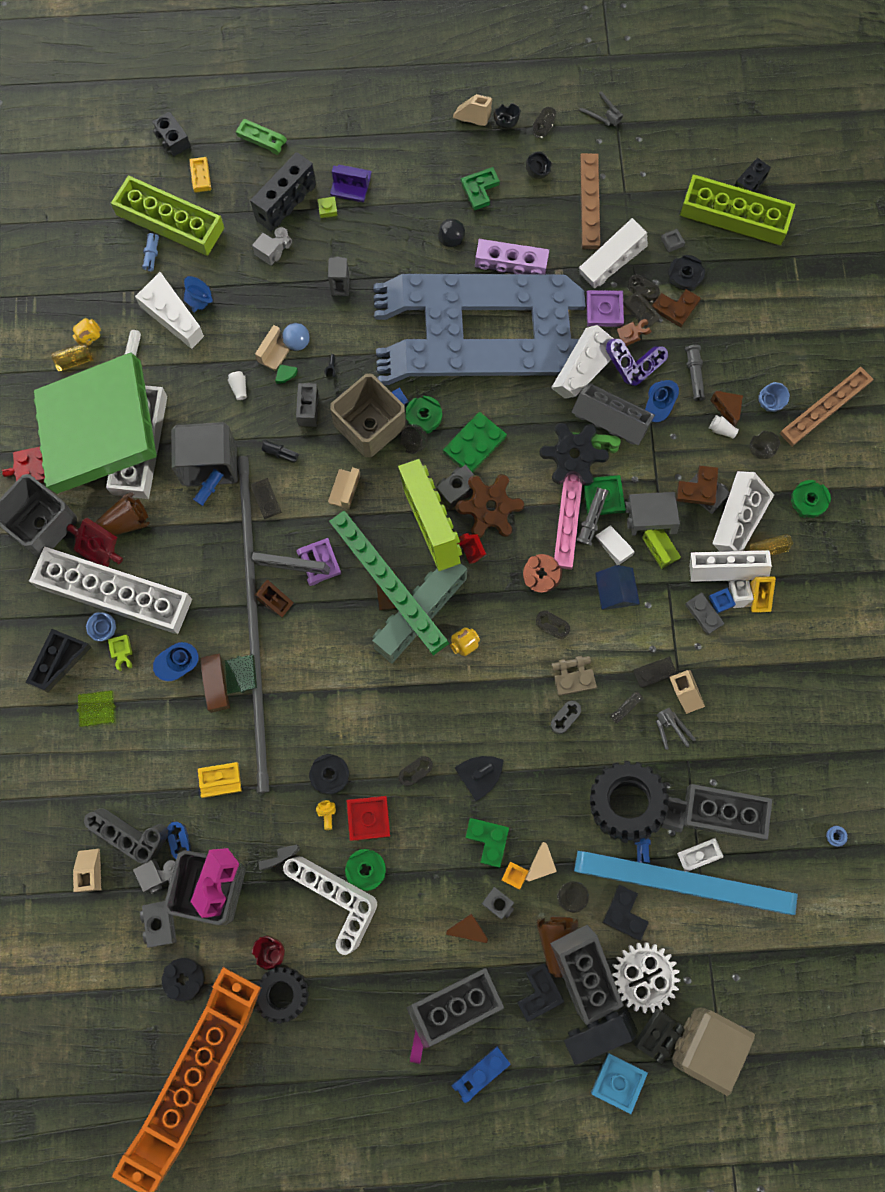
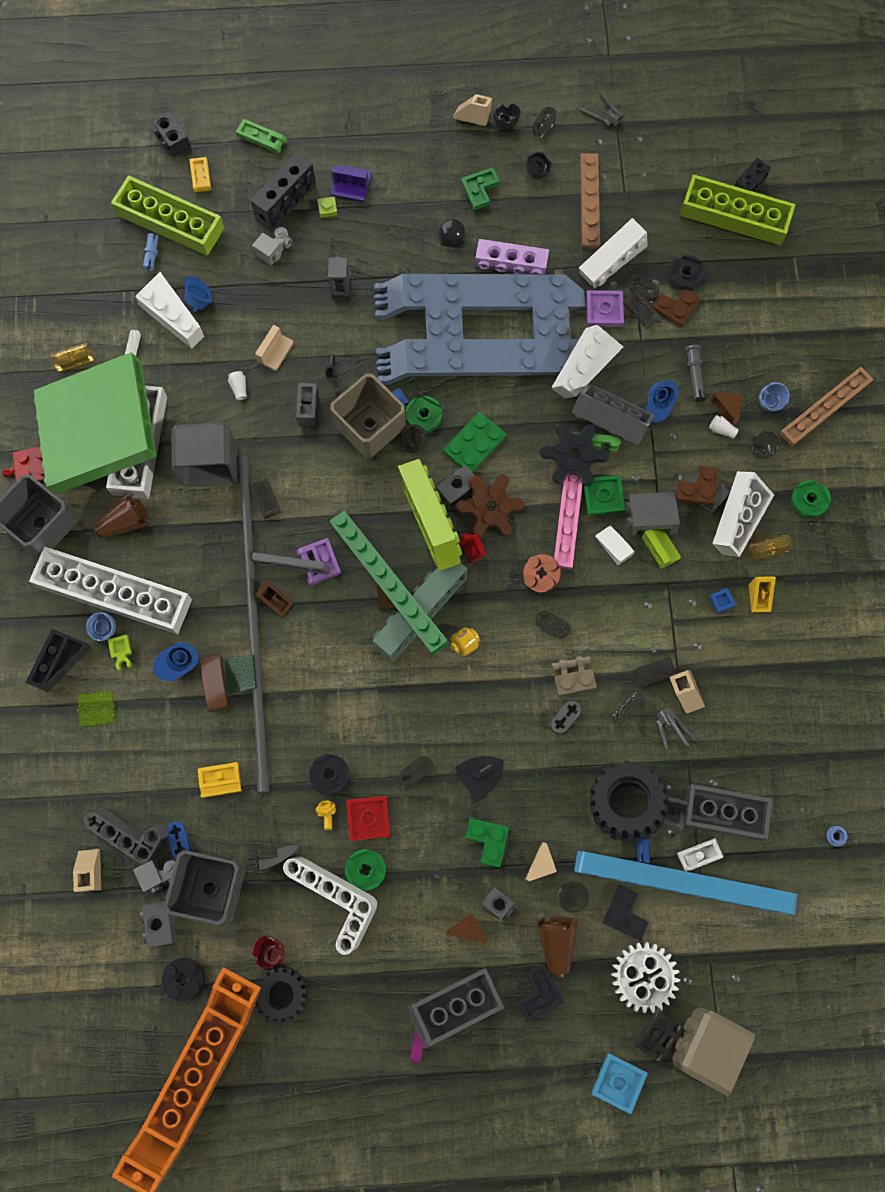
(86, 331): yellow head -> none
(95, 543): dark red plate -> none
(208, 487): blue pin -> none
(208, 895): dark pink arch -> none
(279, 451): black axle -> none
(285, 373): green tile -> none
(295, 336): medium blue hair -> none
(344, 488): tan panel -> none
(481, 1074): blue plate -> none
(514, 875): light orange plate -> none
(587, 974): dark grey brick -> none
(589, 526): dark grey pin -> none
(601, 1036): black wedge -> none
(617, 587): dark blue slope -> none
(630, 333): dark orange plate -> none
(634, 367): dark purple beam -> none
(672, 240): dark grey tile -> none
(704, 613): dark grey plate -> none
(729, 565): white brick -> none
(741, 593): white slope -> none

